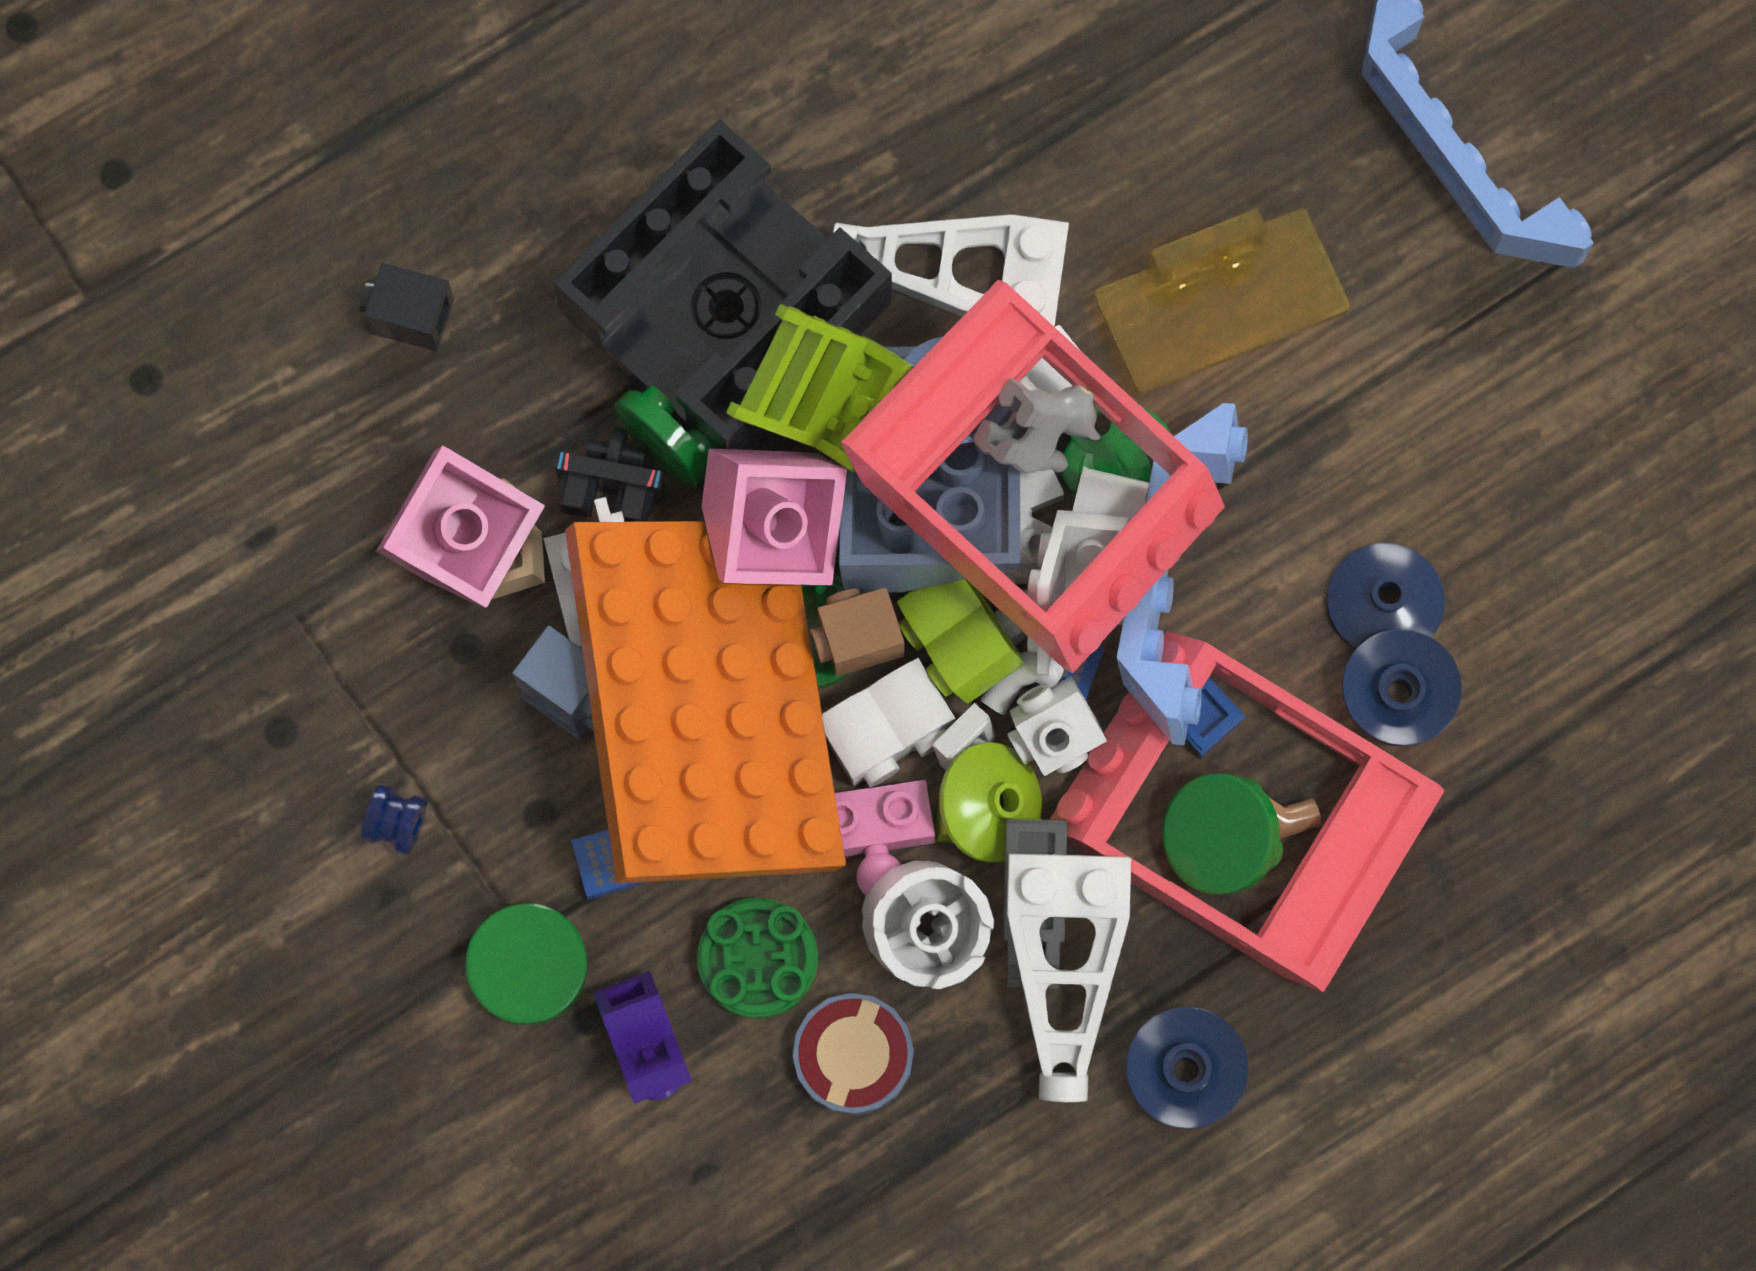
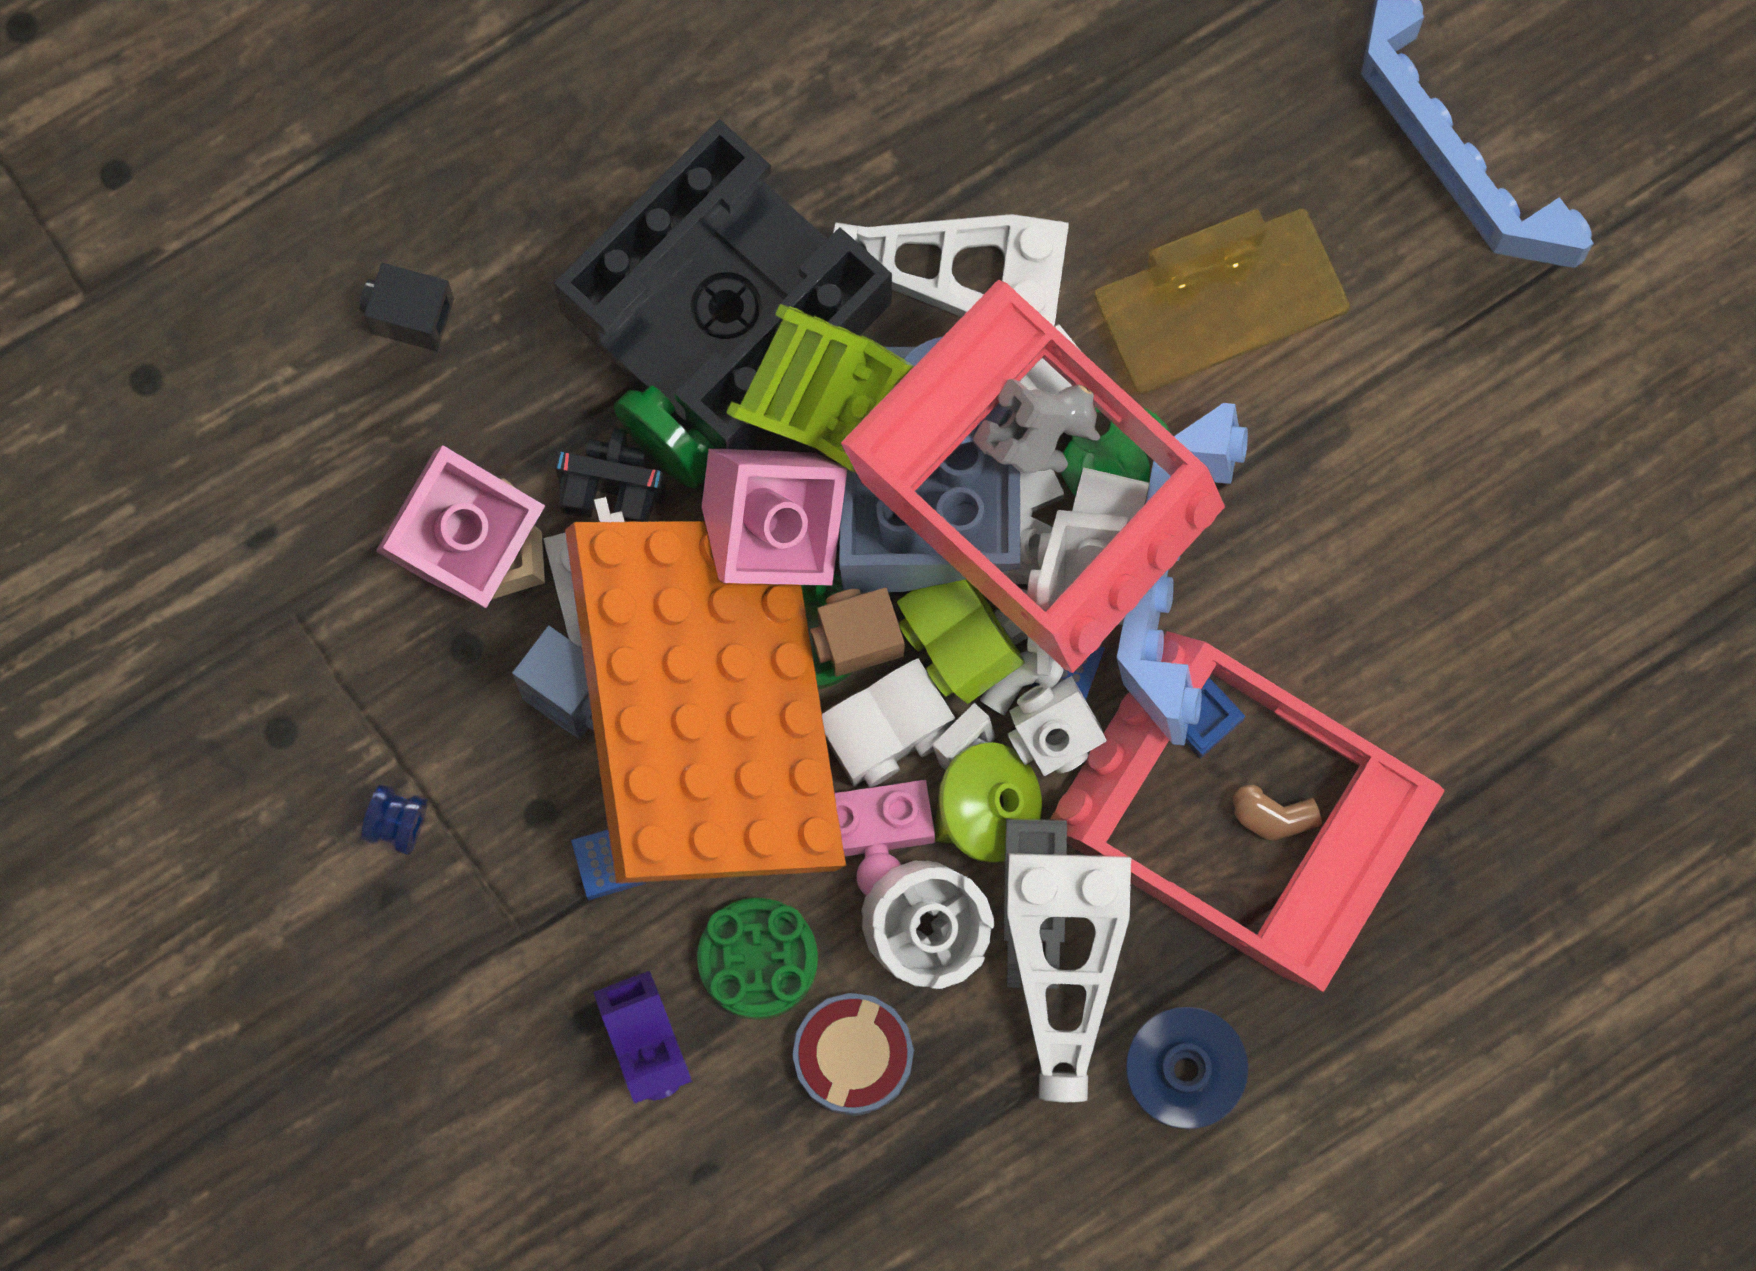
(526, 964): green tile -> none
(1221, 834): green tile -> none
(1354, 597): dark blue dish -> none
(1416, 663): dark blue dish -> none

